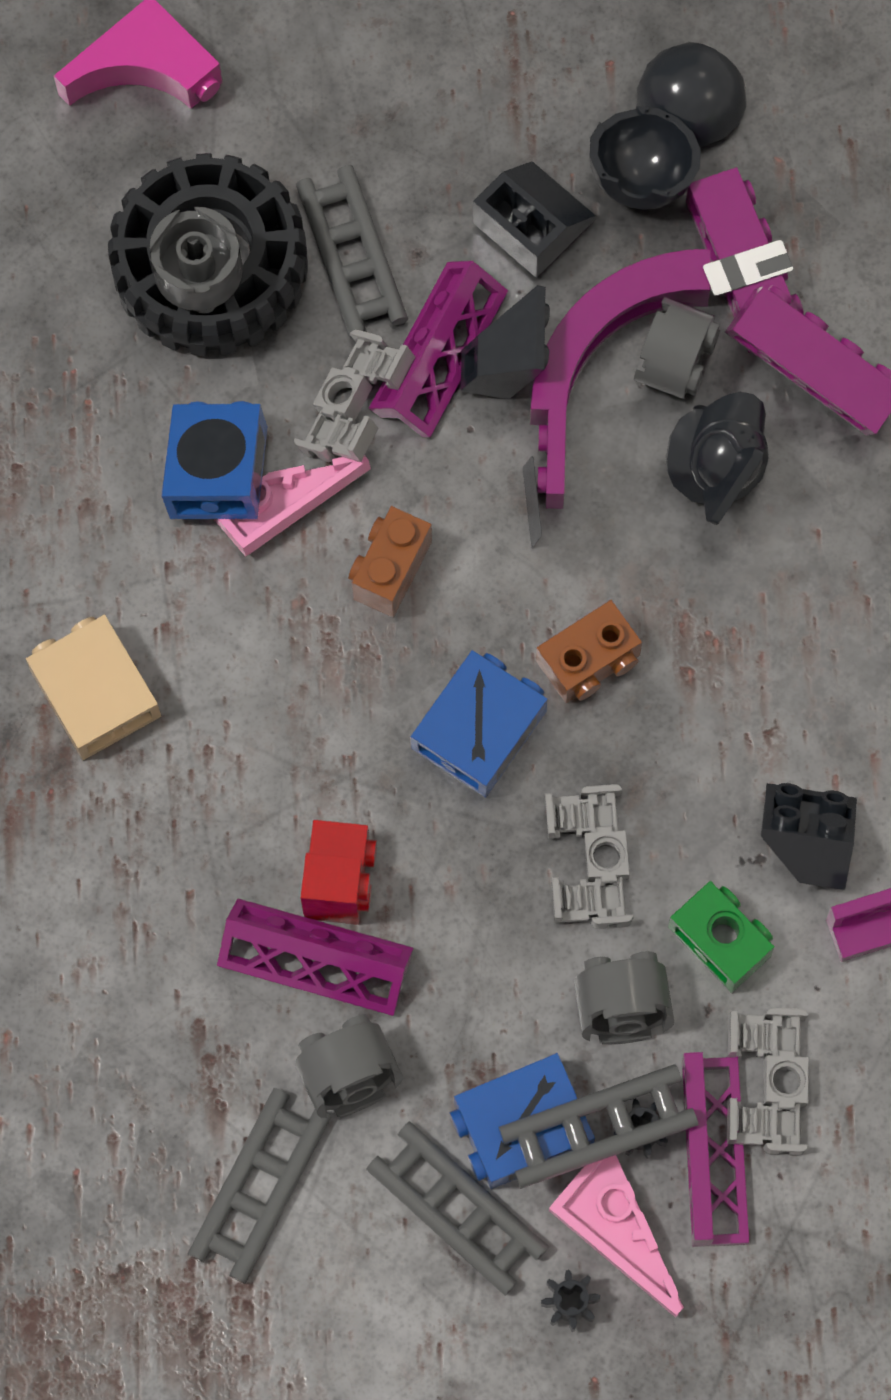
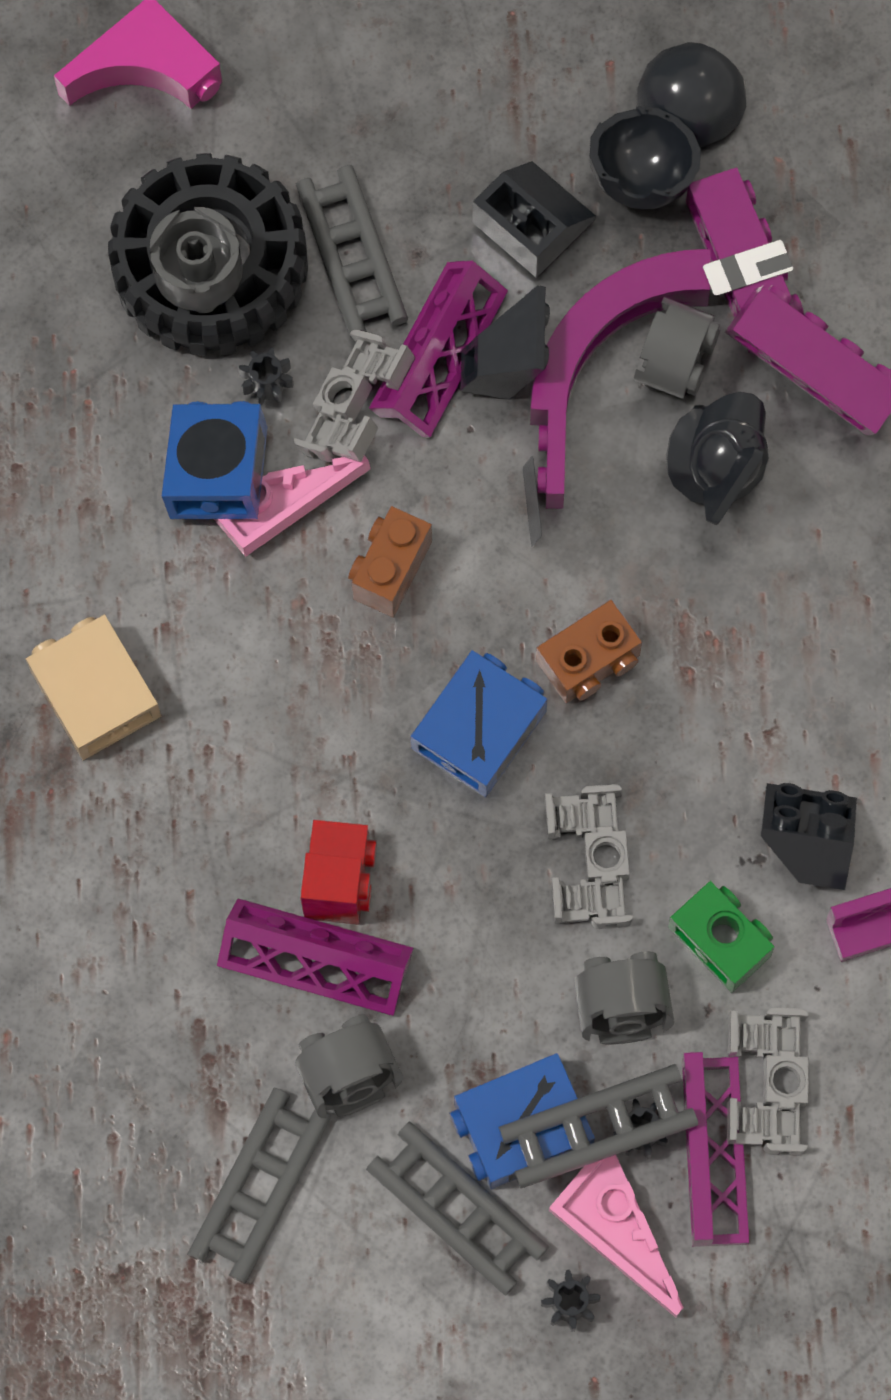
(257, 369): none -> black gear

